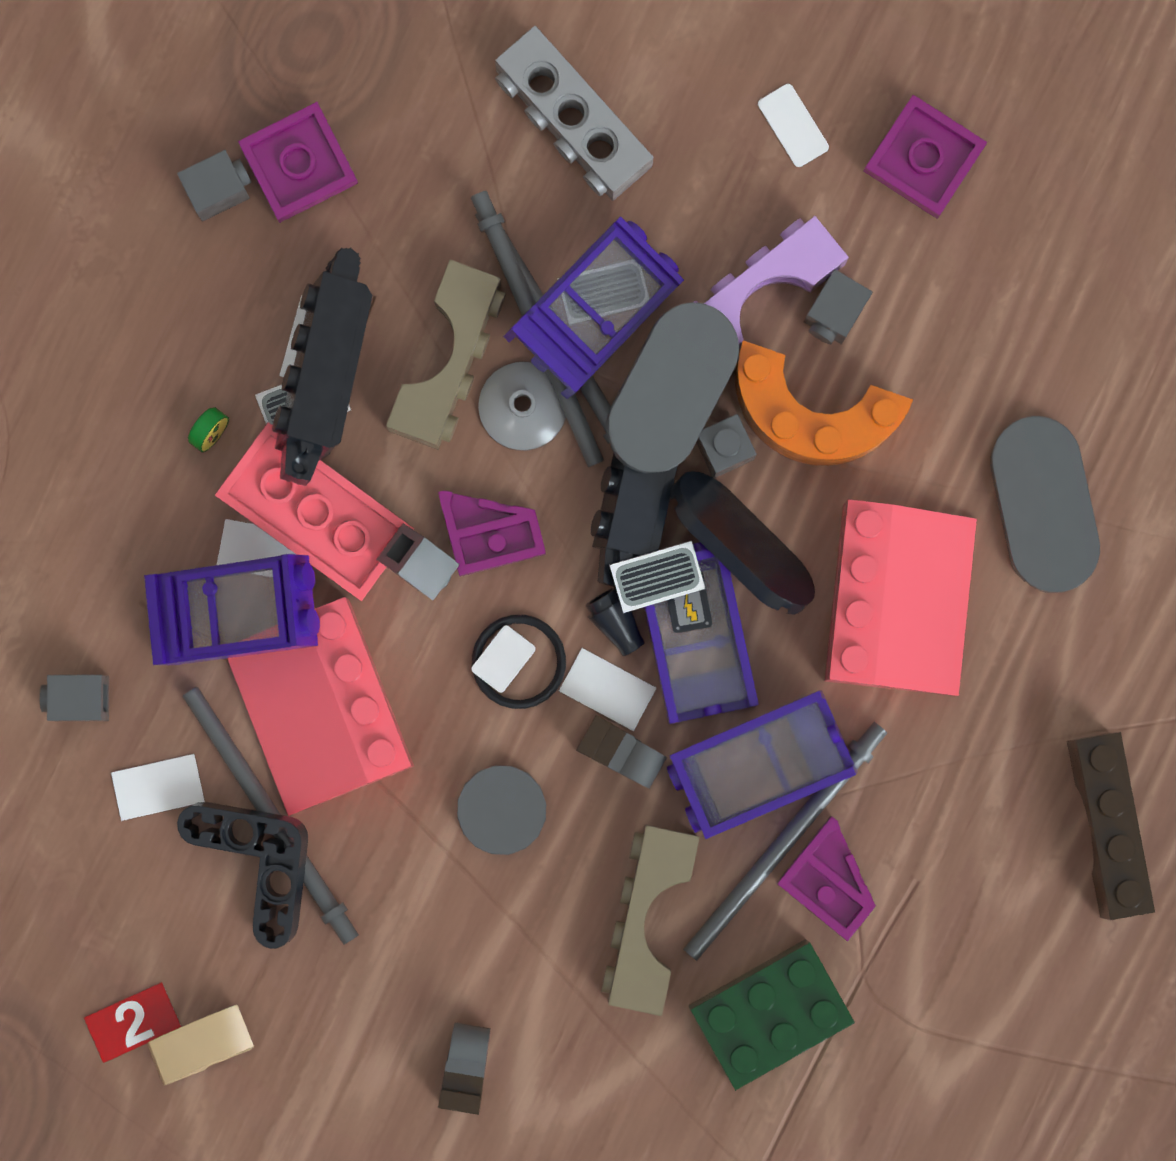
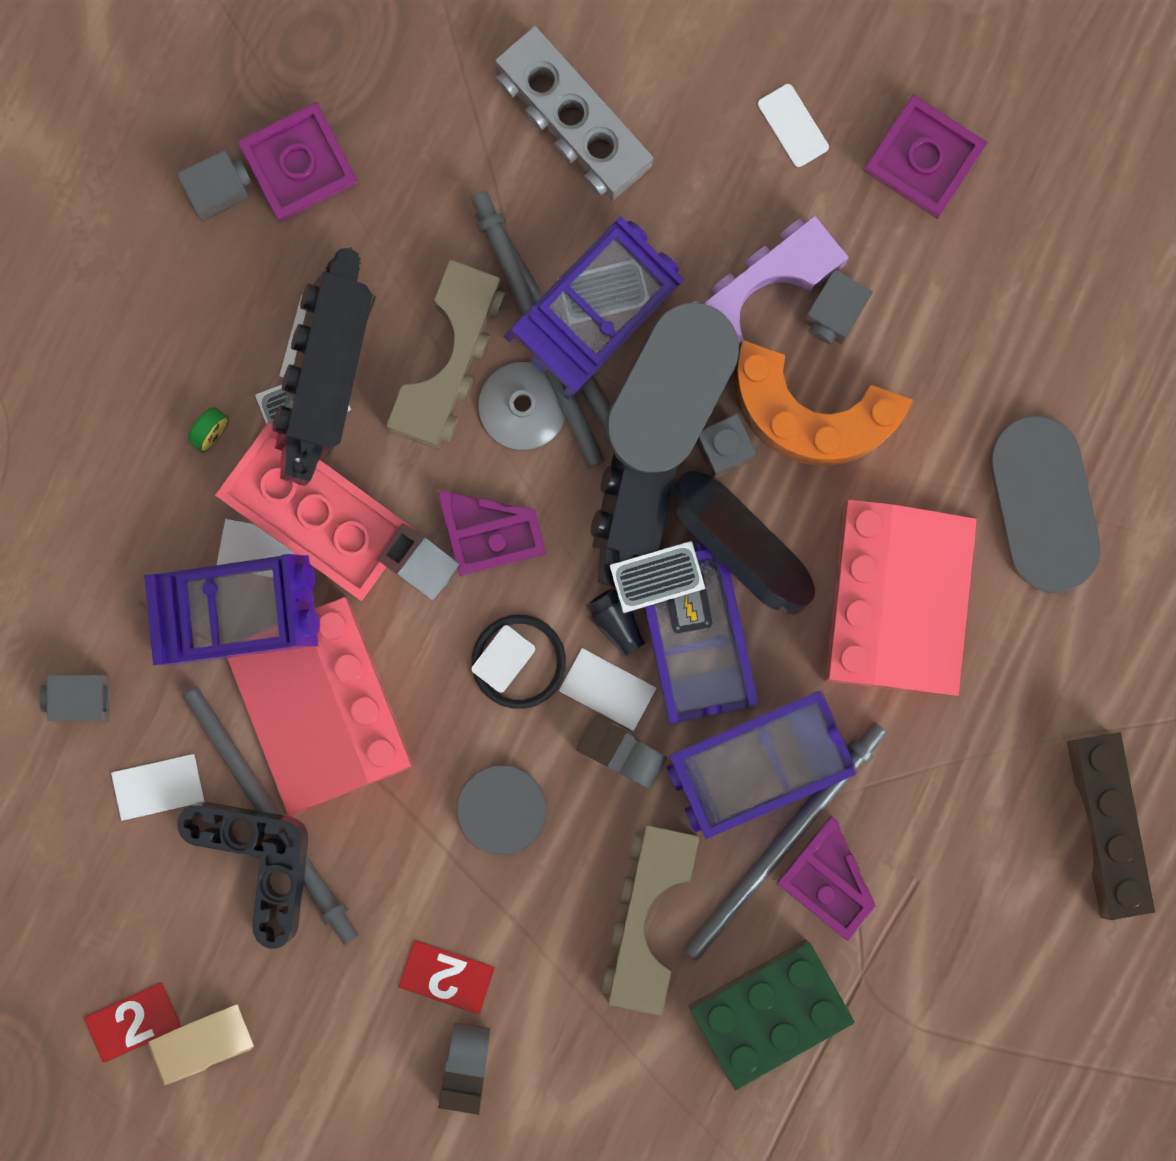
(446, 977): none -> red sticker

